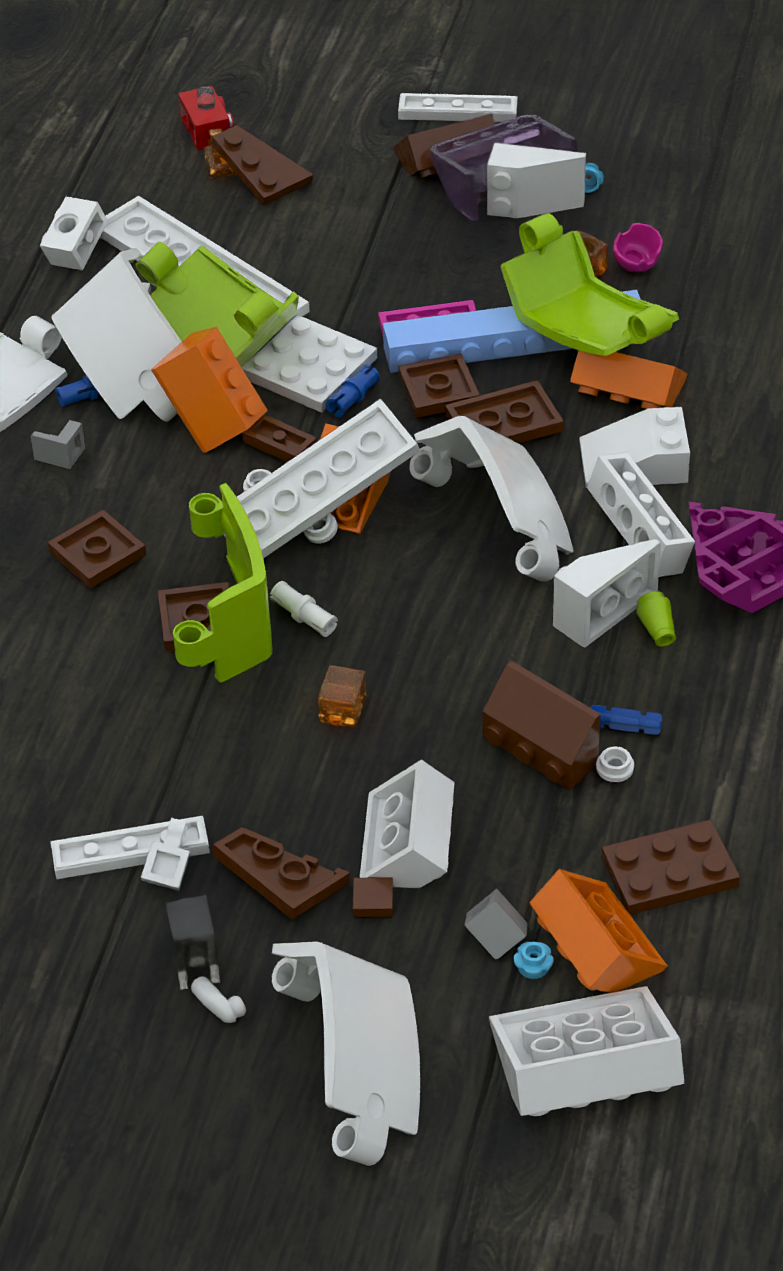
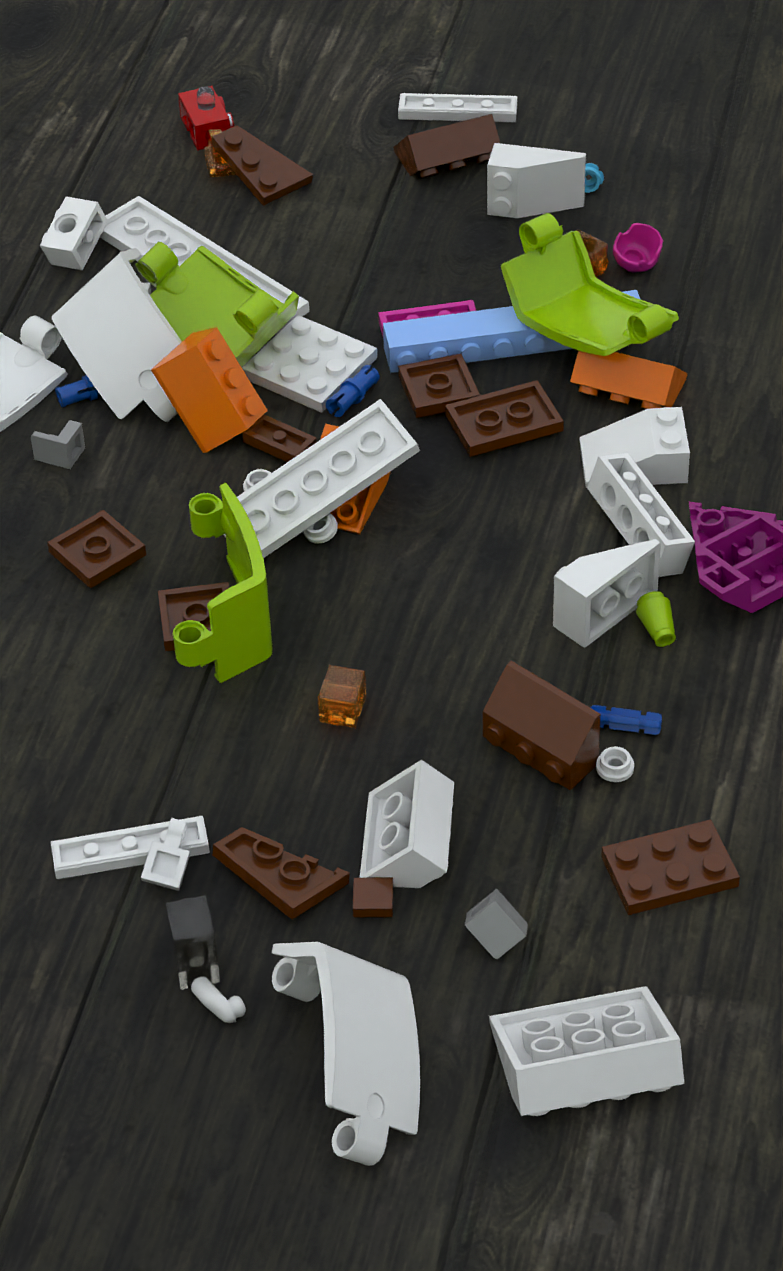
(303, 608): white pin -> none
(464, 159): clear purple windscreen -> none
(516, 479): white panel -> none
(533, 967): medium azure plate -> none
(595, 933): orange slope -> none

